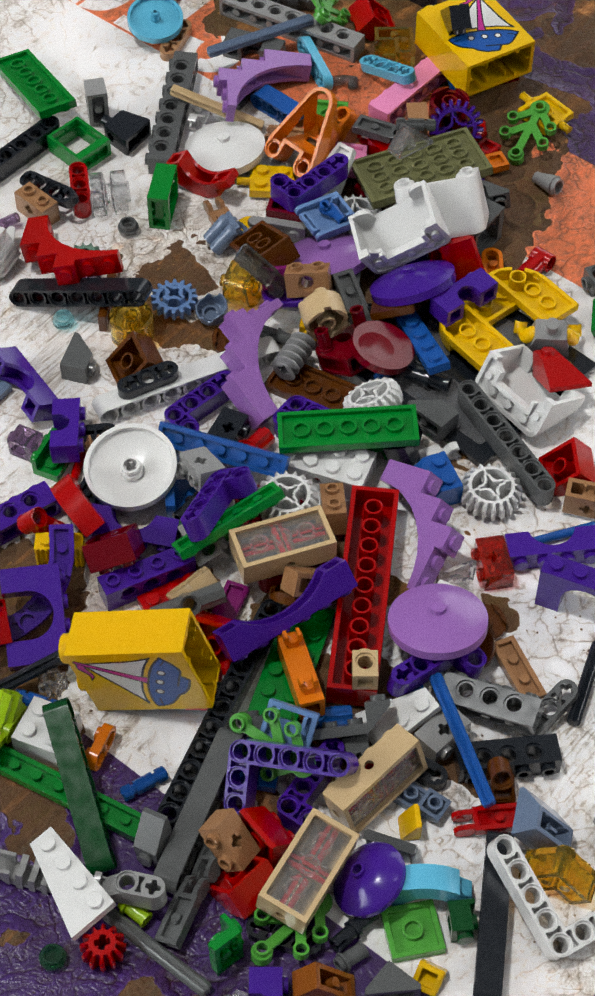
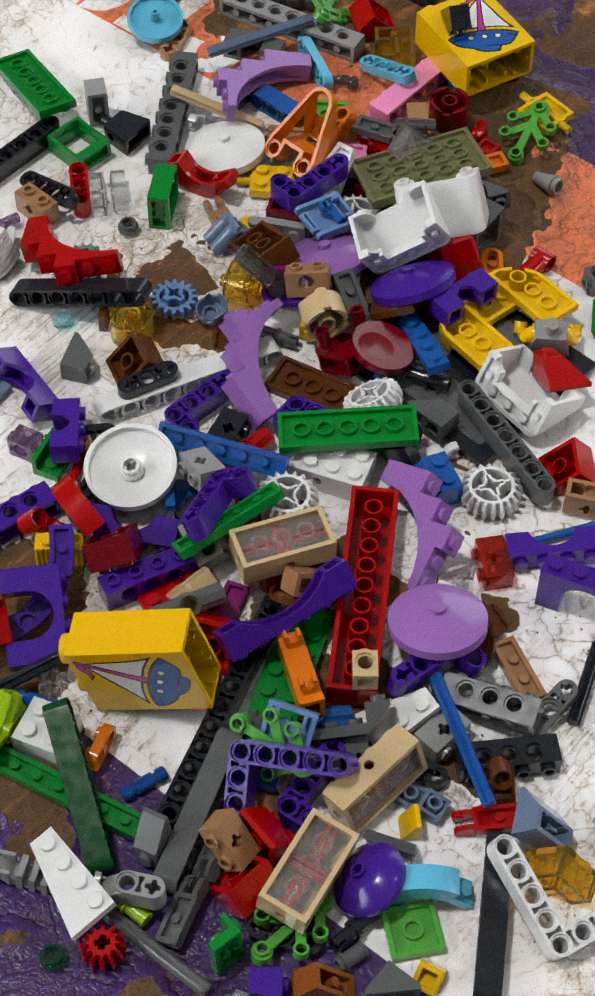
(293, 355): light grey piece -> none
(334, 506): medium nougat brick -> none
(461, 920): dark green brick -> none
(464, 123): dark purple gear -> none

